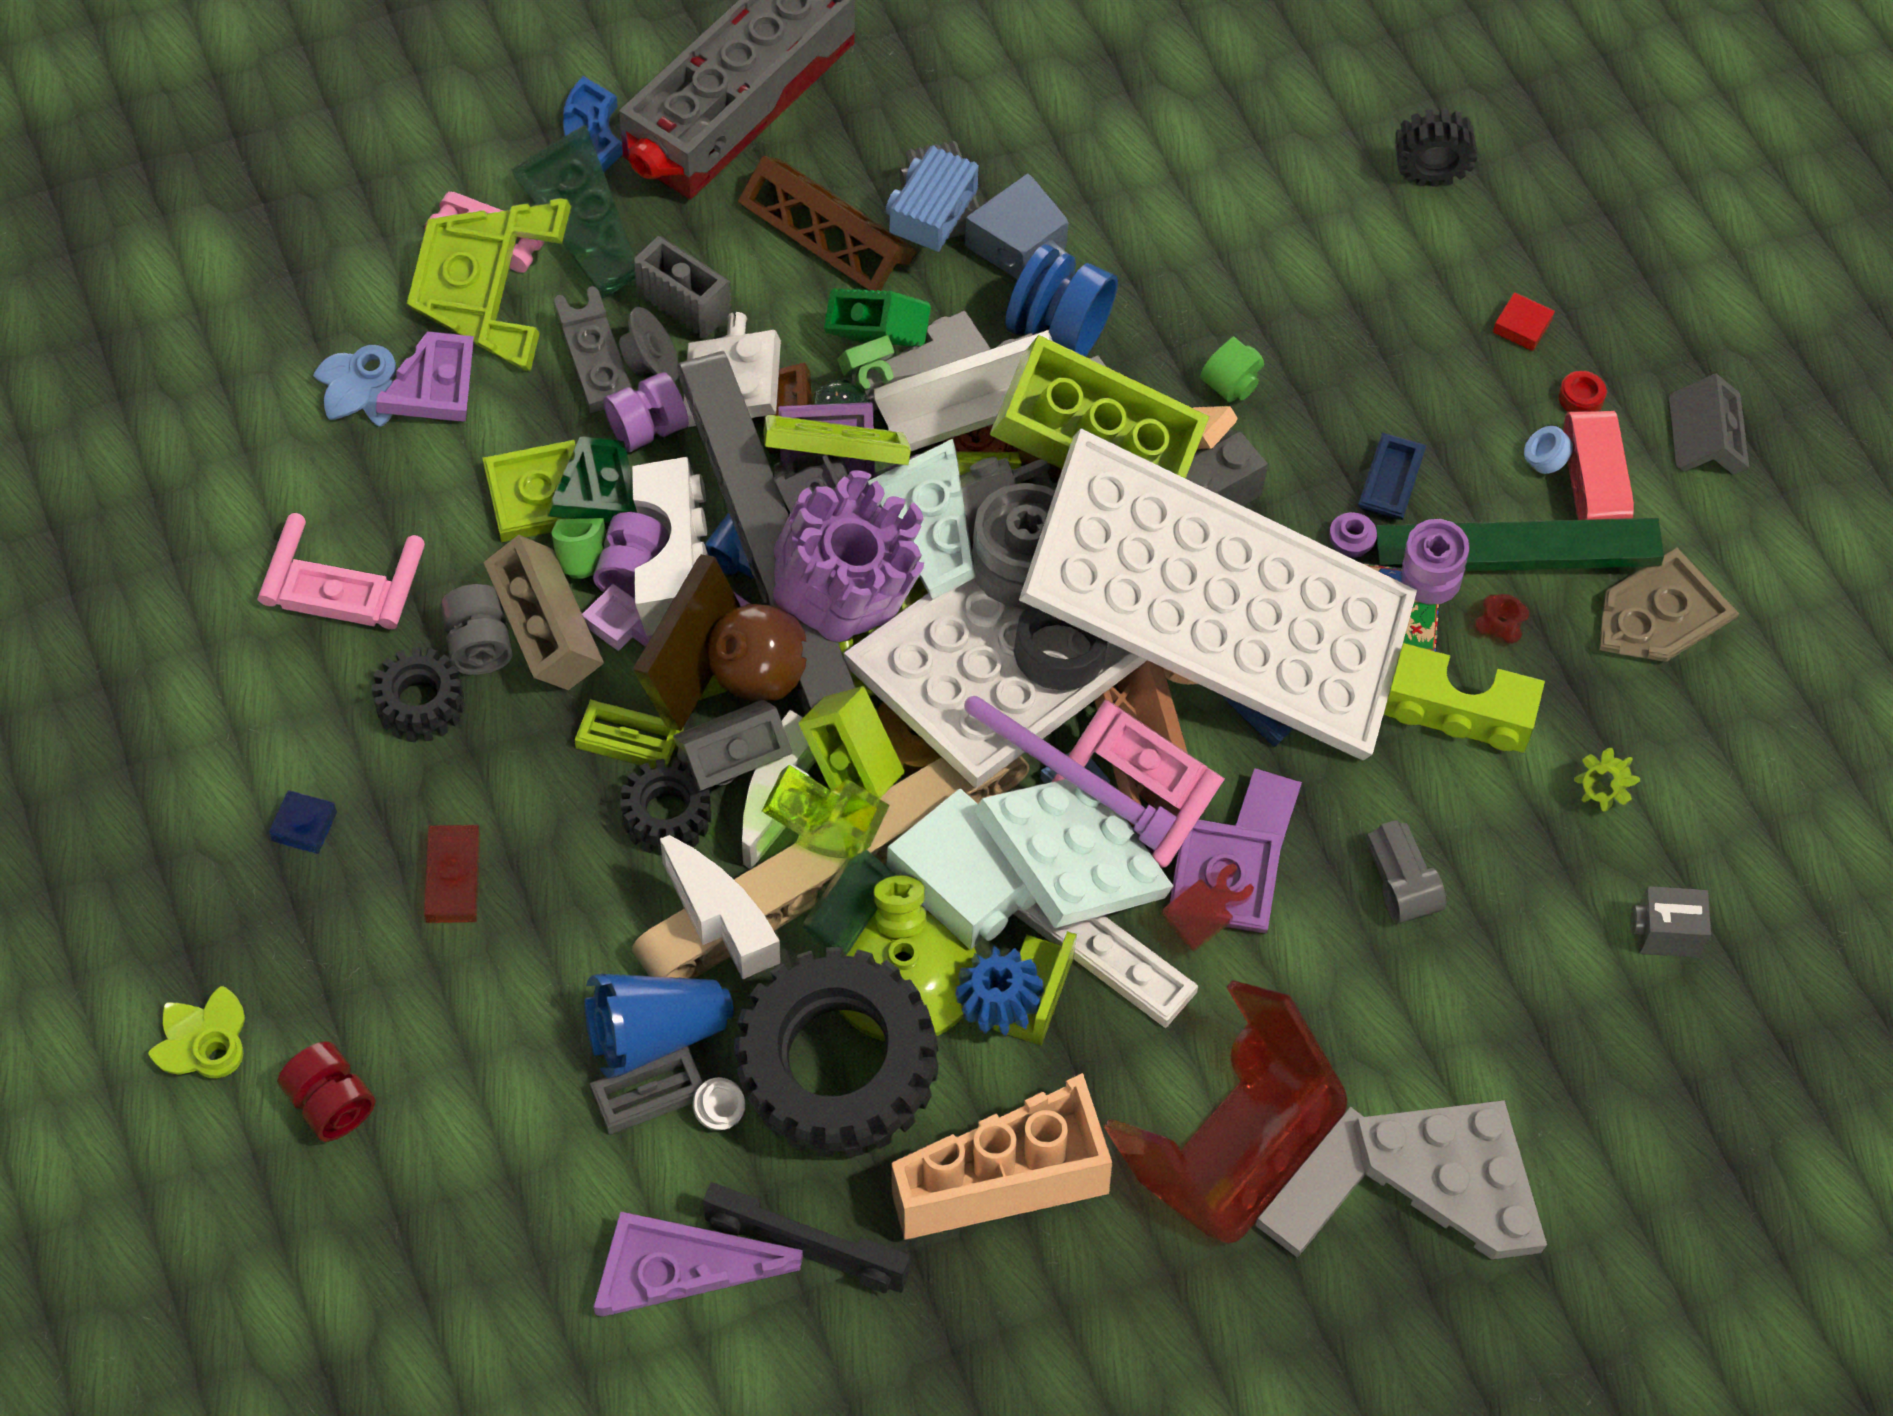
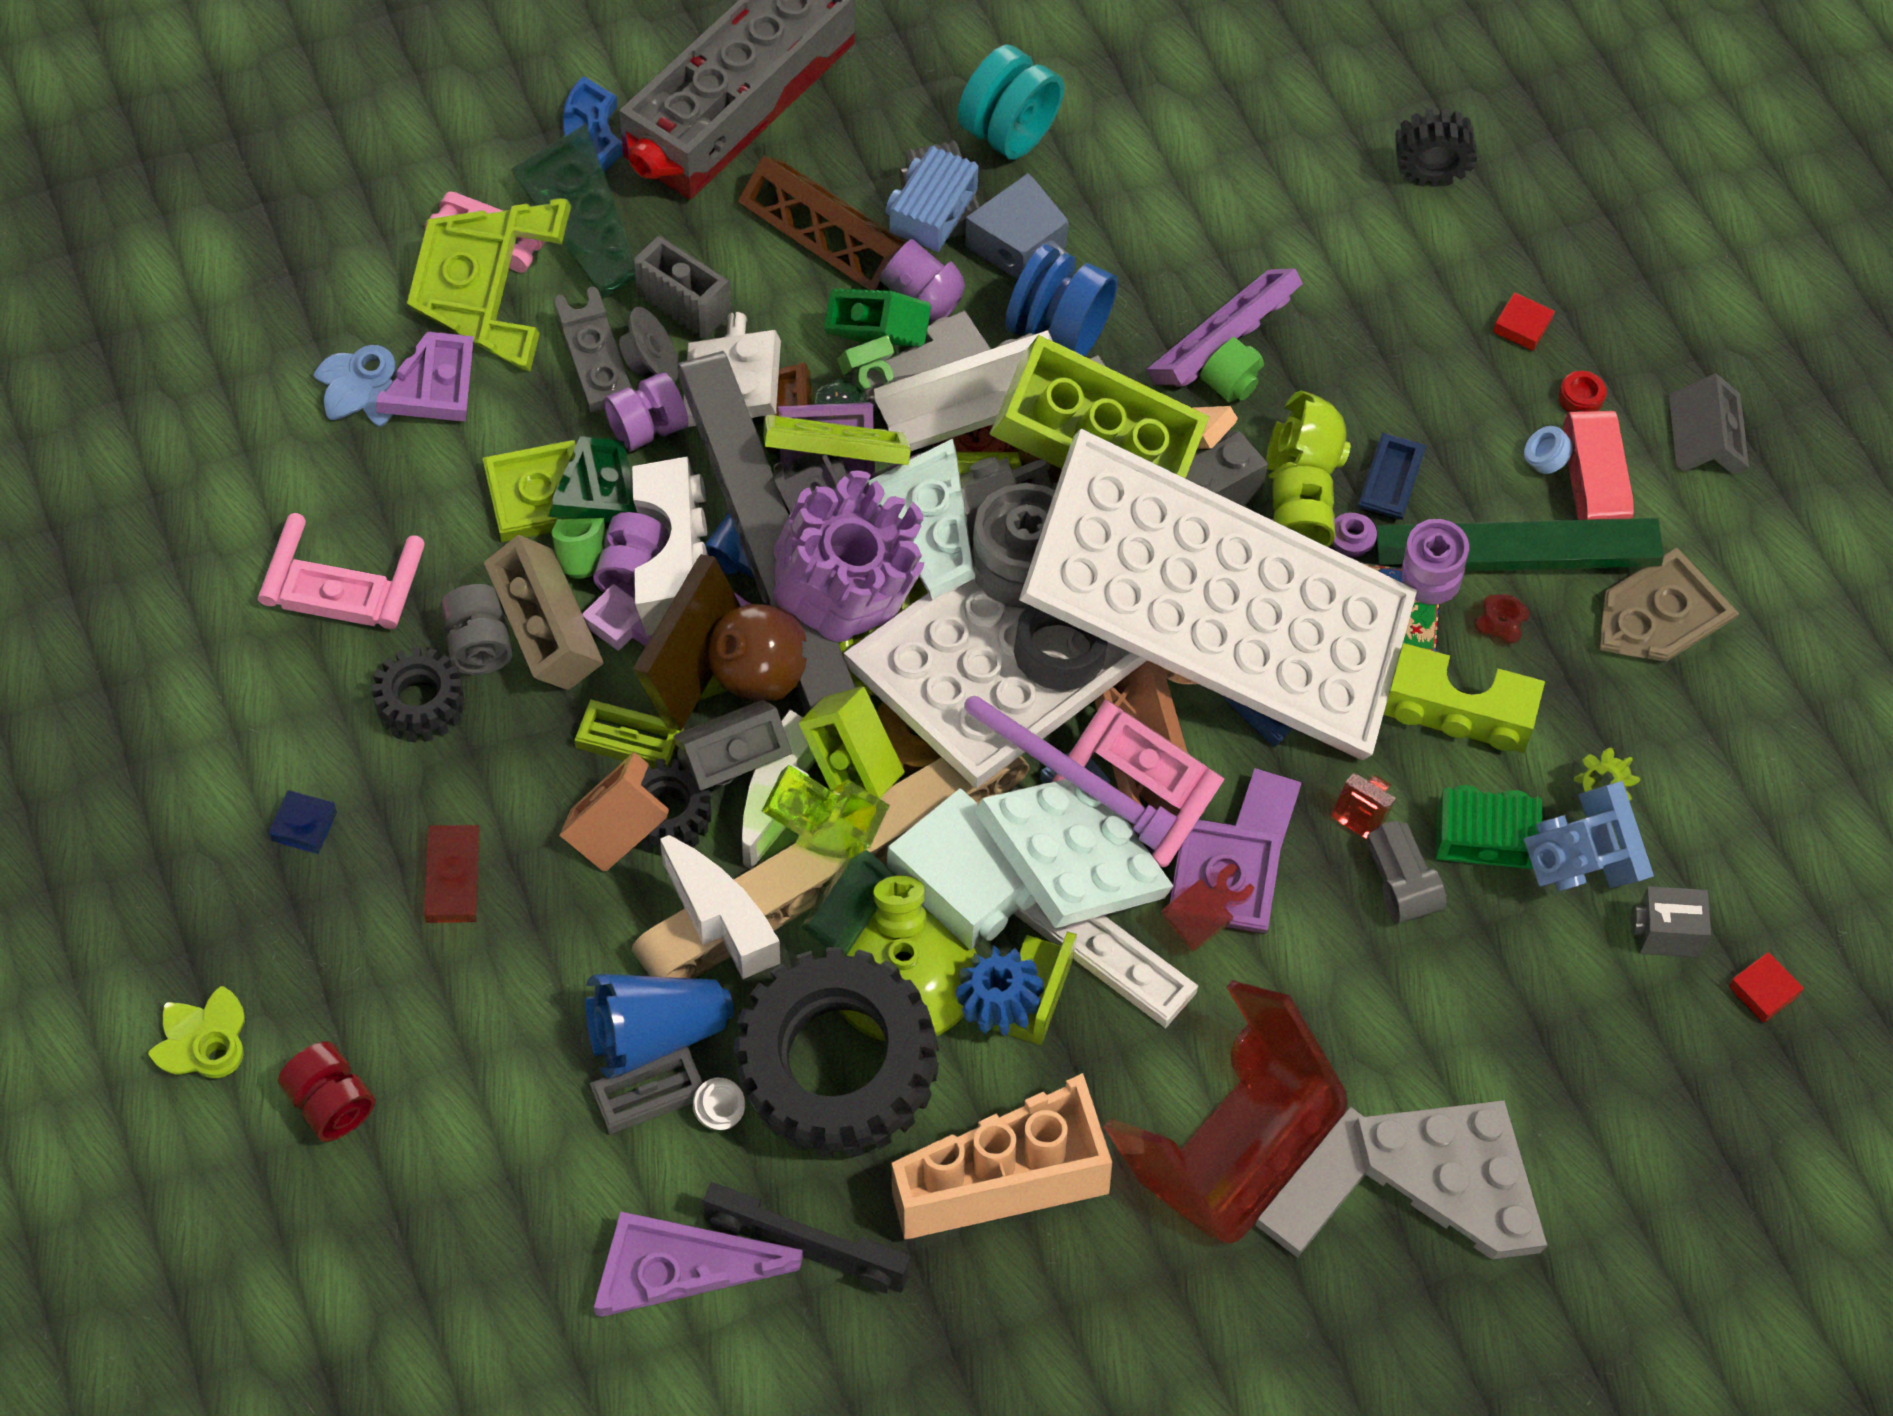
(614, 815): none -> nougat panel
(923, 277): none -> medium lavender piece
(1010, 101): none -> teal wheel
(1234, 319): none -> medium lavender plate
(1305, 502): none -> lime wheel
(1309, 437): none -> lime cylinder
(1363, 804): none -> clear red tile
(1486, 826): none -> green brick
(1570, 850): none -> medium blue tile
(1766, 987): none -> red tile

